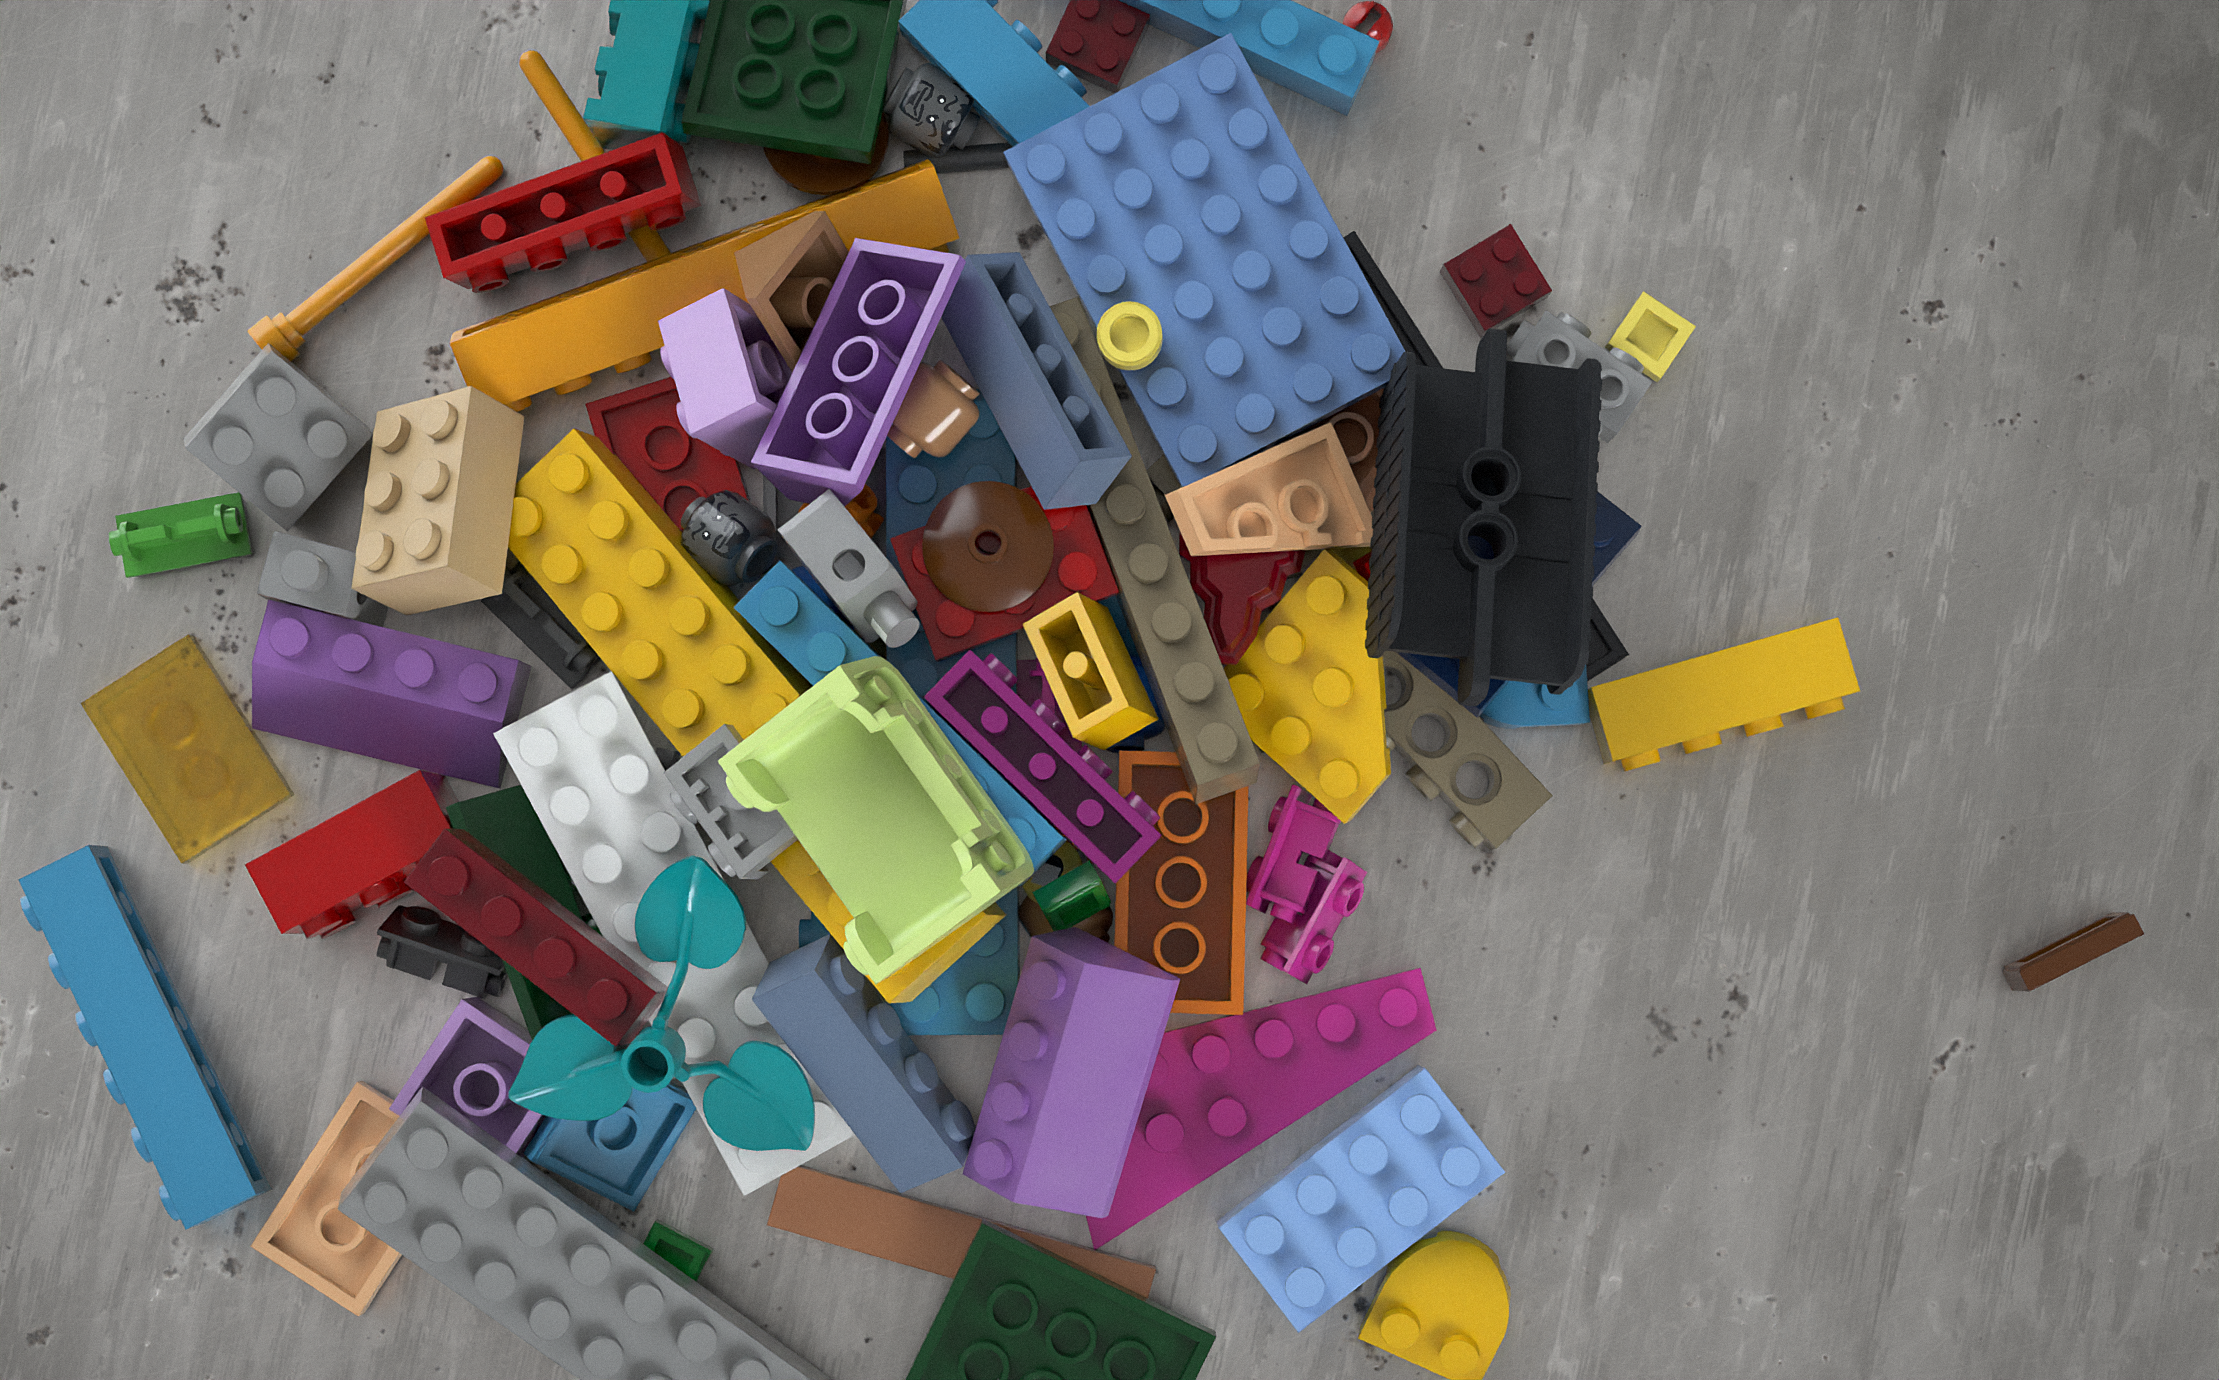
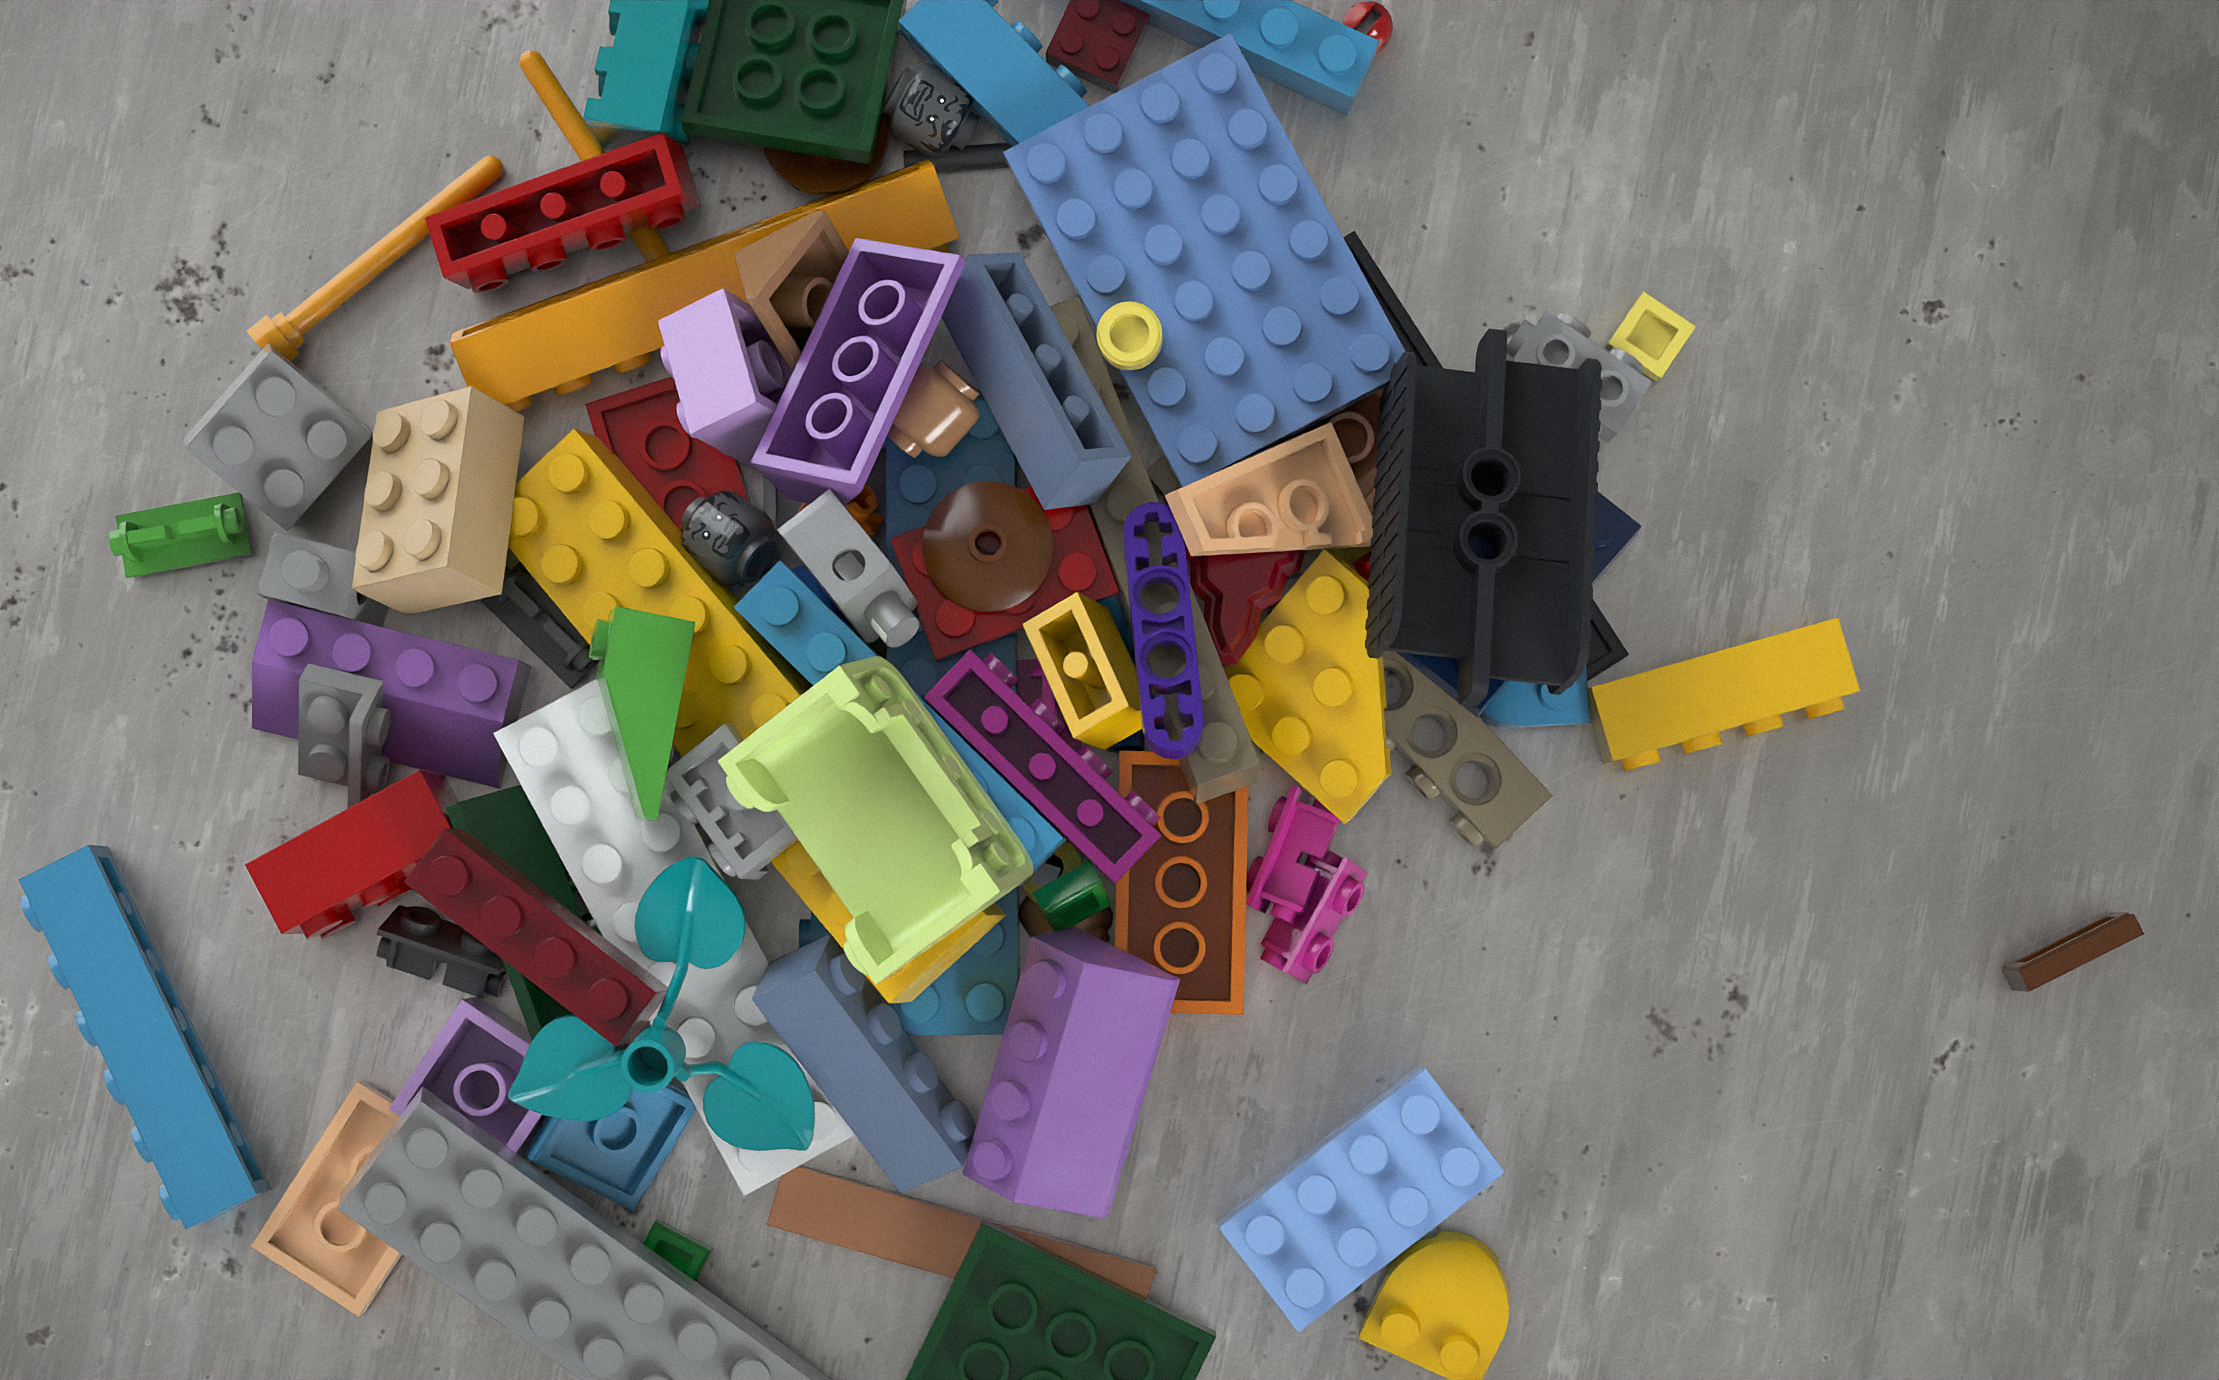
(187, 749): clear yellow tile -> none
(343, 730): none -> light grey bracket
(642, 688): none -> bright green slope
(1165, 629): none -> dark purple beam
(1251, 1075): dark pink wing -> none
(1495, 280): dark red piece -> none

